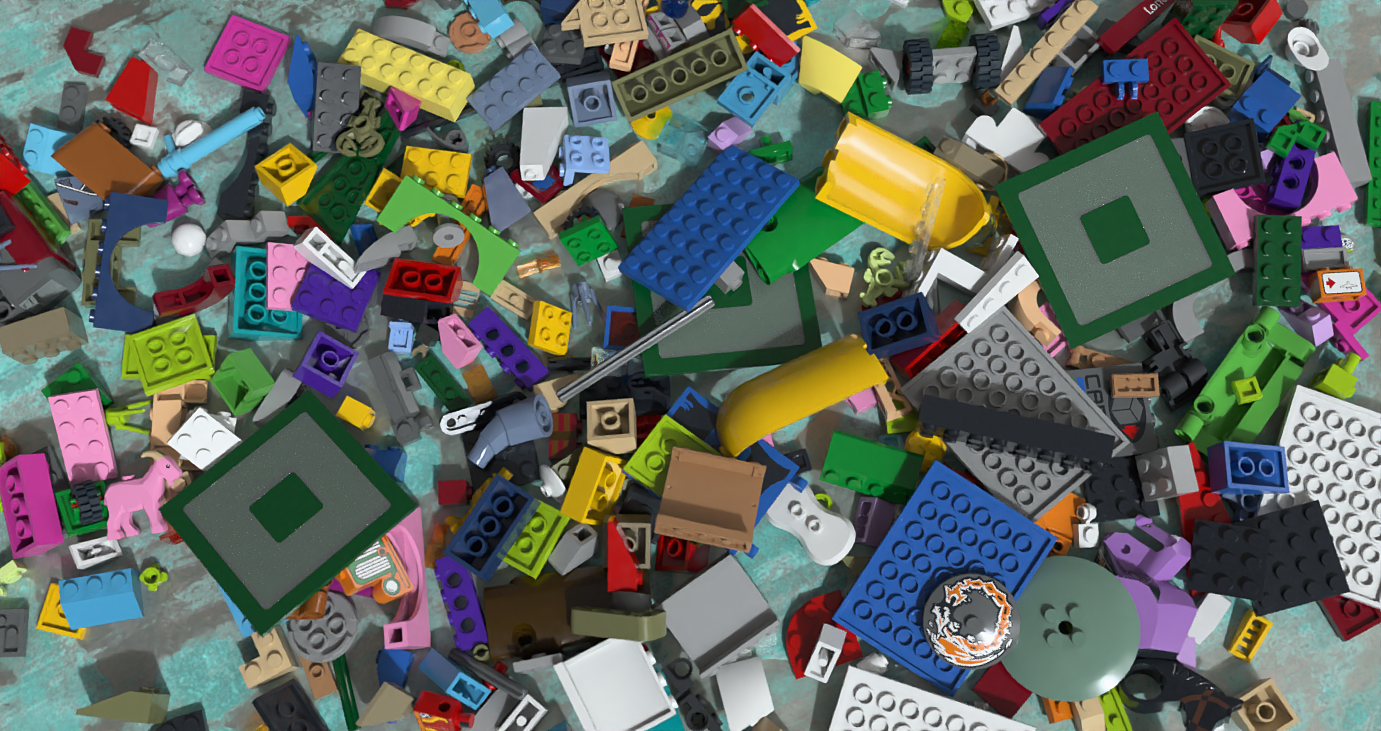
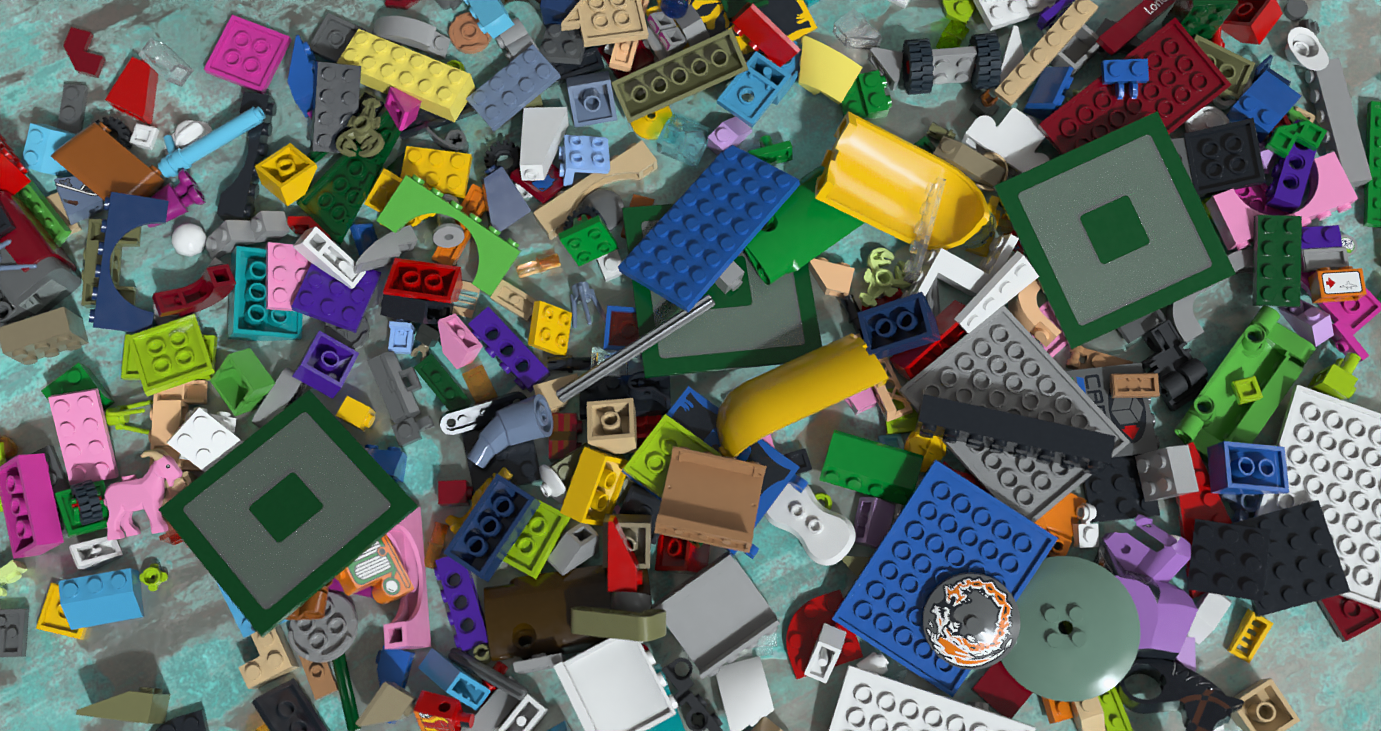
(333, 37): none -> dark grey plate
(852, 311): none -> black pin
(938, 132): none -> olive pin

